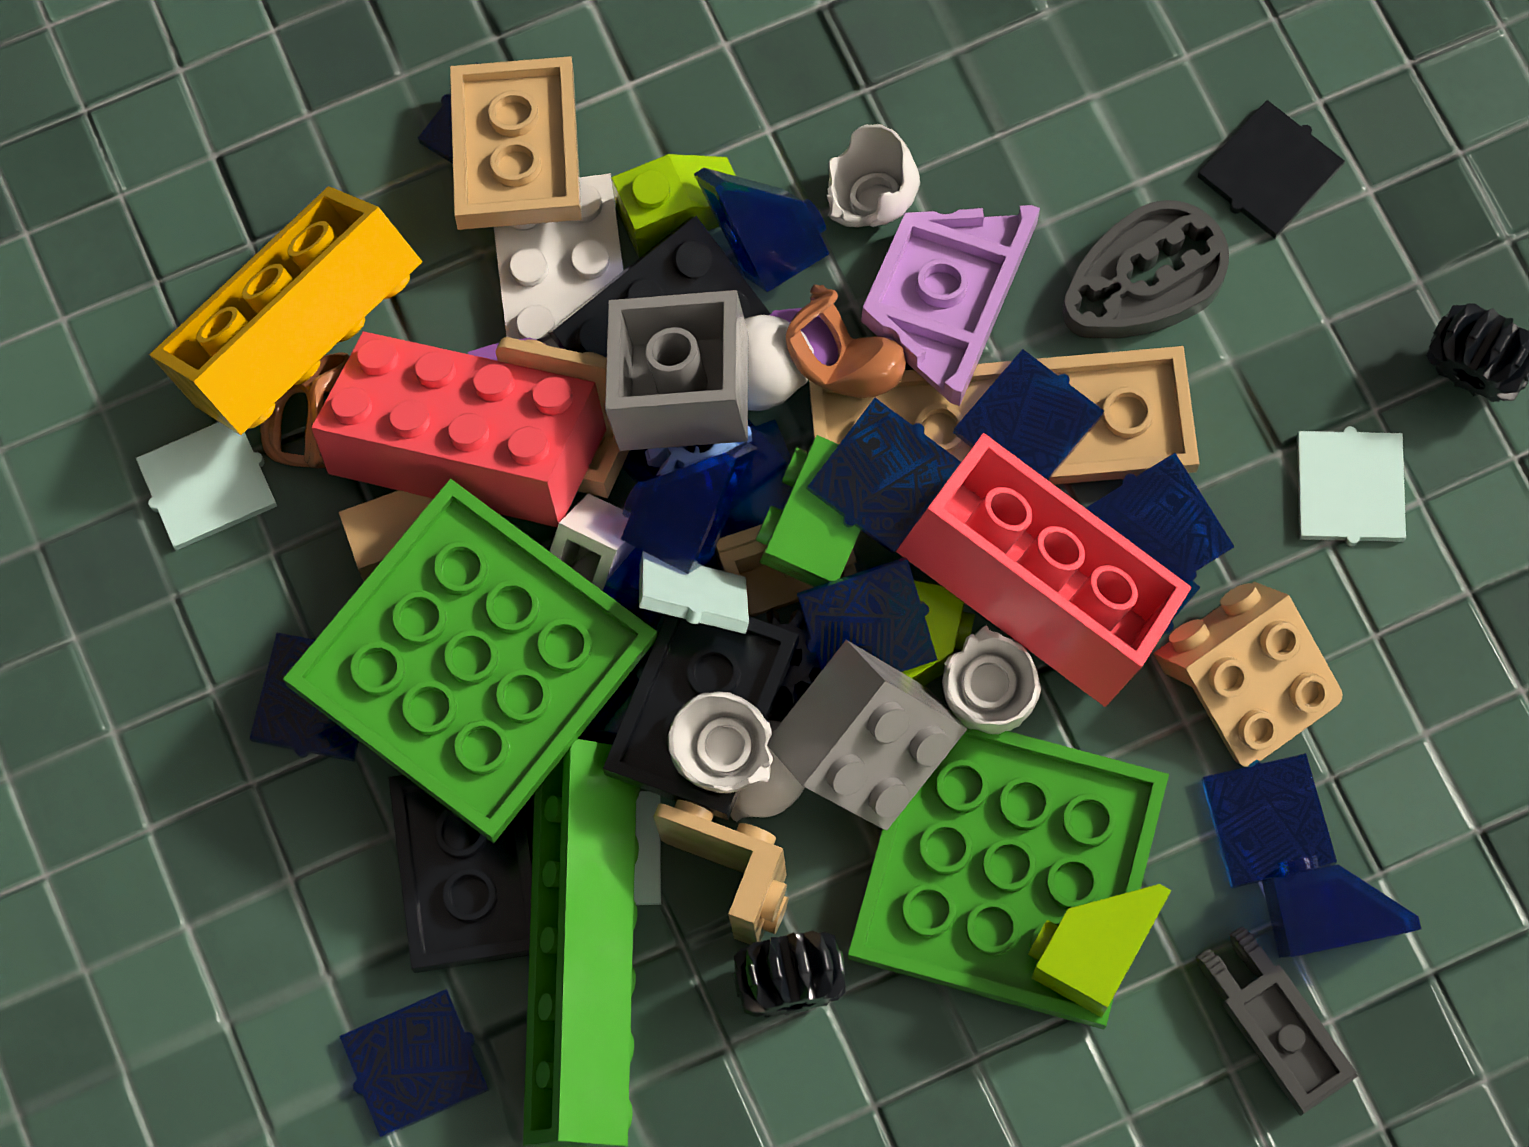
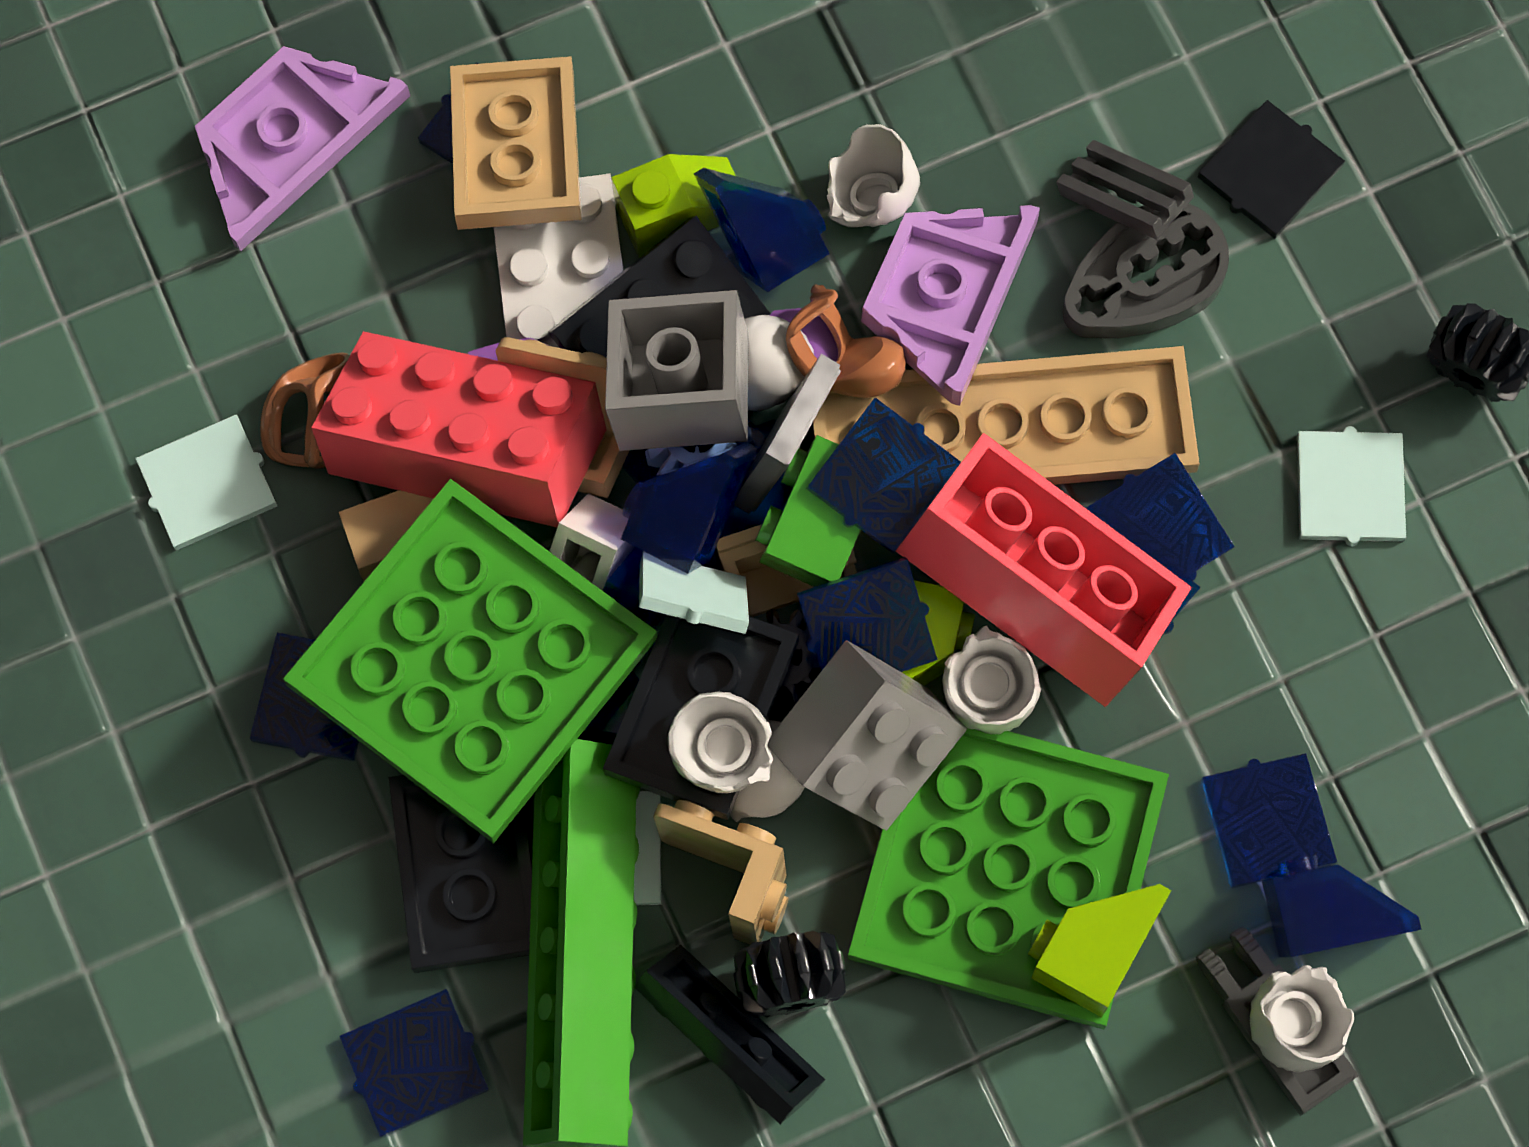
(286, 133): none -> lavender wing
(287, 309): yellow brick -> none
(727, 1035): none -> black plate
(787, 434): none -> tile
(1031, 415): clear blue piece -> none
(1131, 181): none -> flat silver tile
(1253, 670): tan bracket -> none
(1300, 1019): none -> white hair

